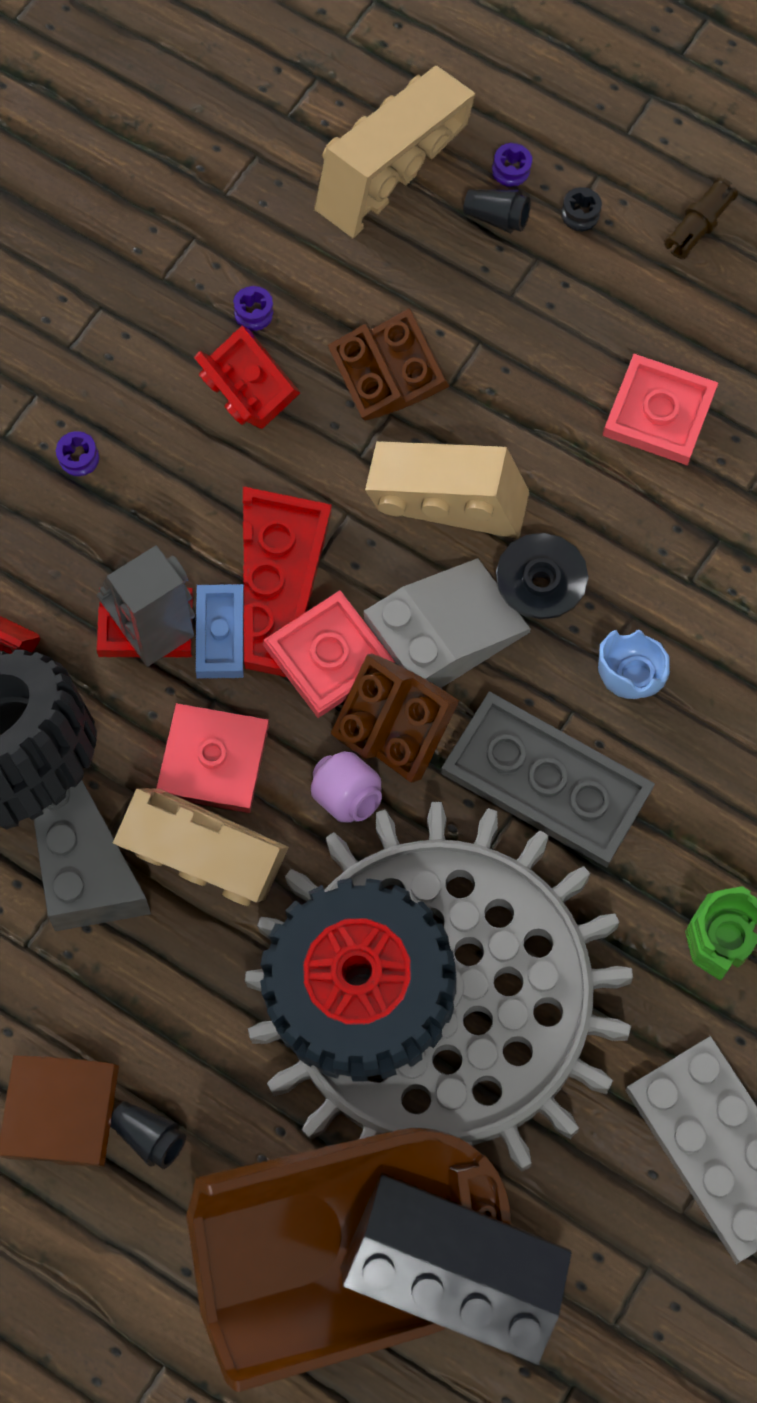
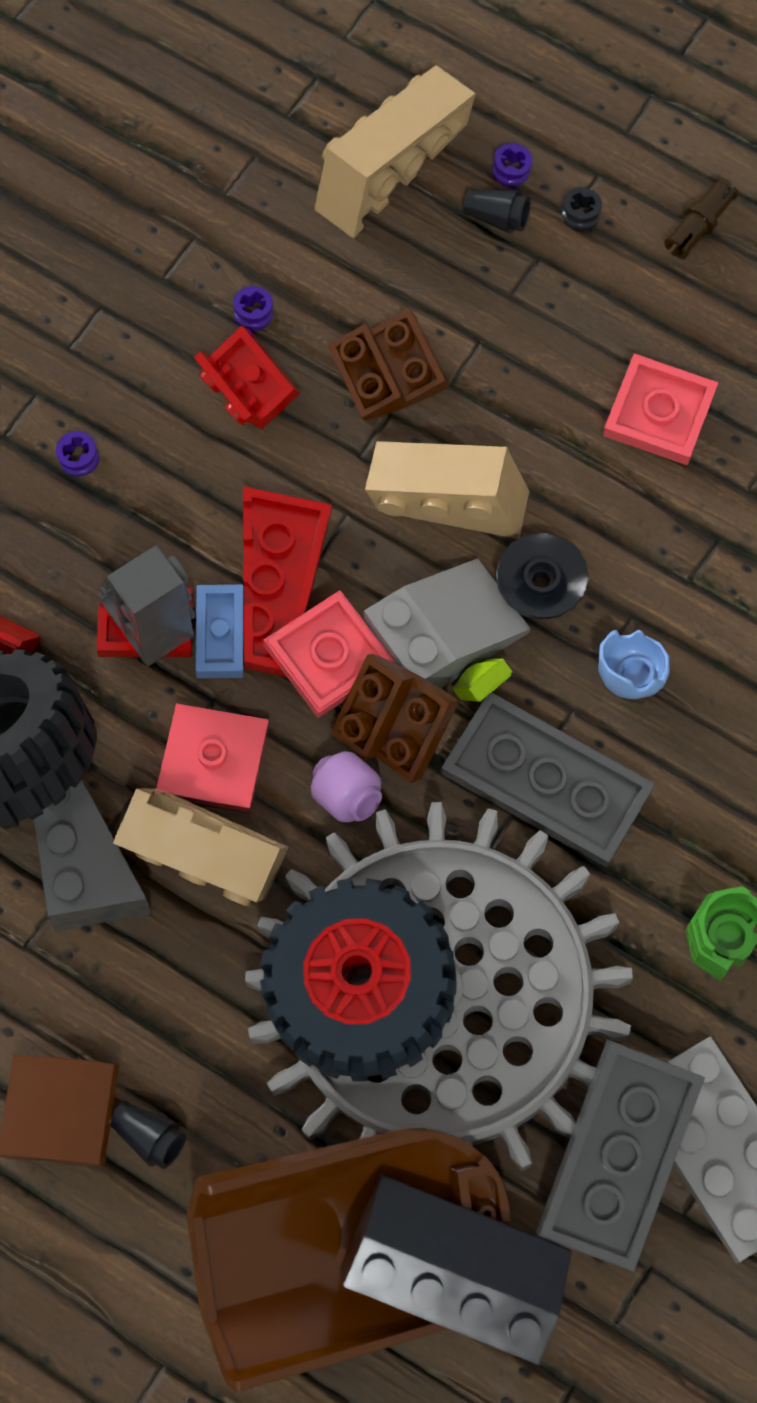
(481, 679): none -> lime tile
(620, 1155): none -> dark grey plate

